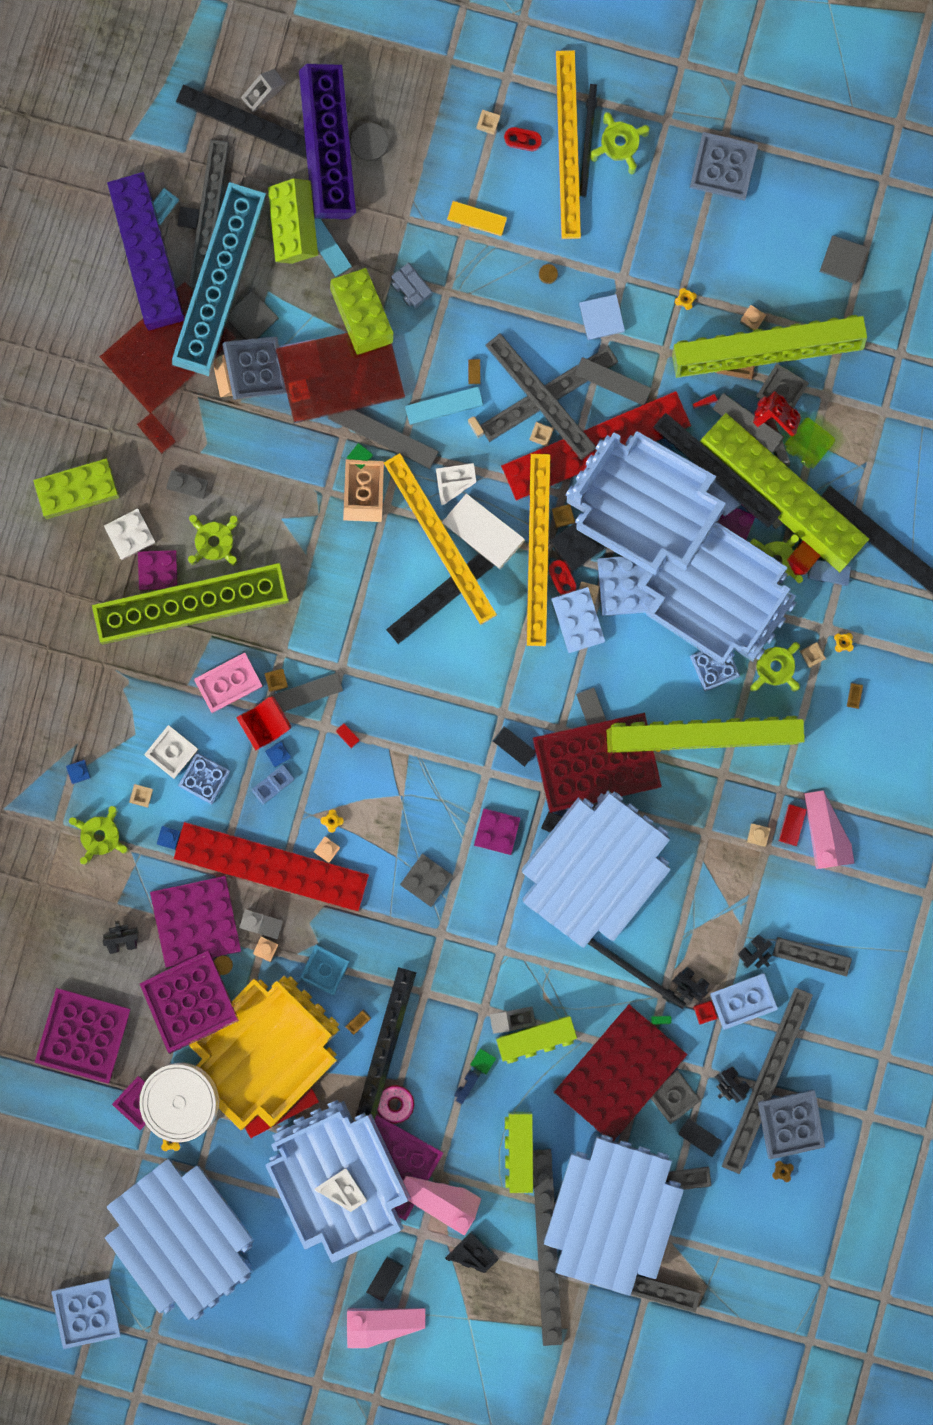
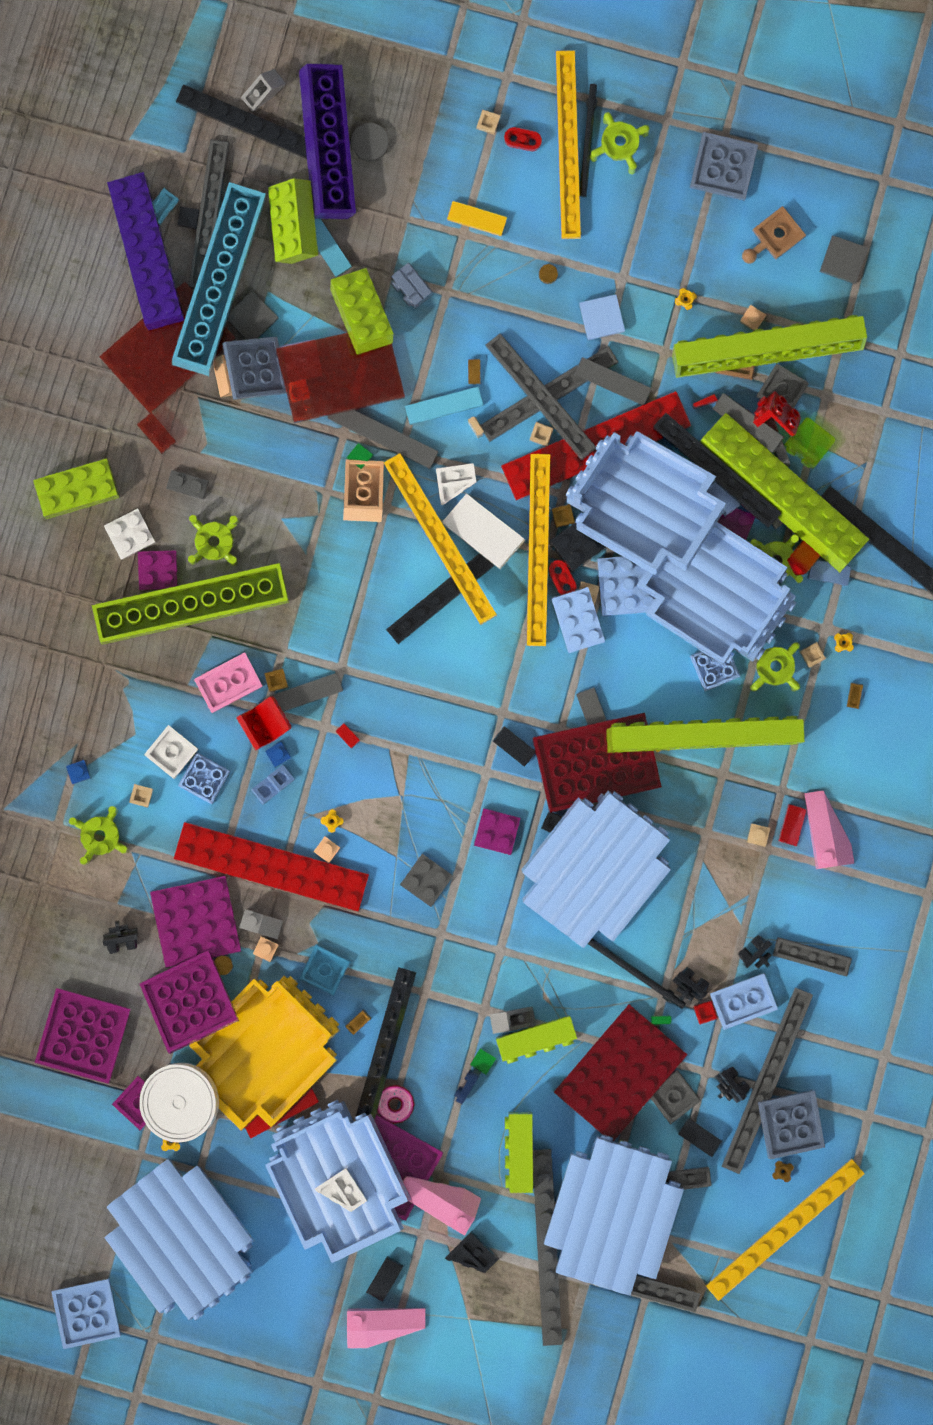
(168, 837): blue plate -> none
(775, 245): none -> medium nougat plate
(784, 1229): none -> yellow plate

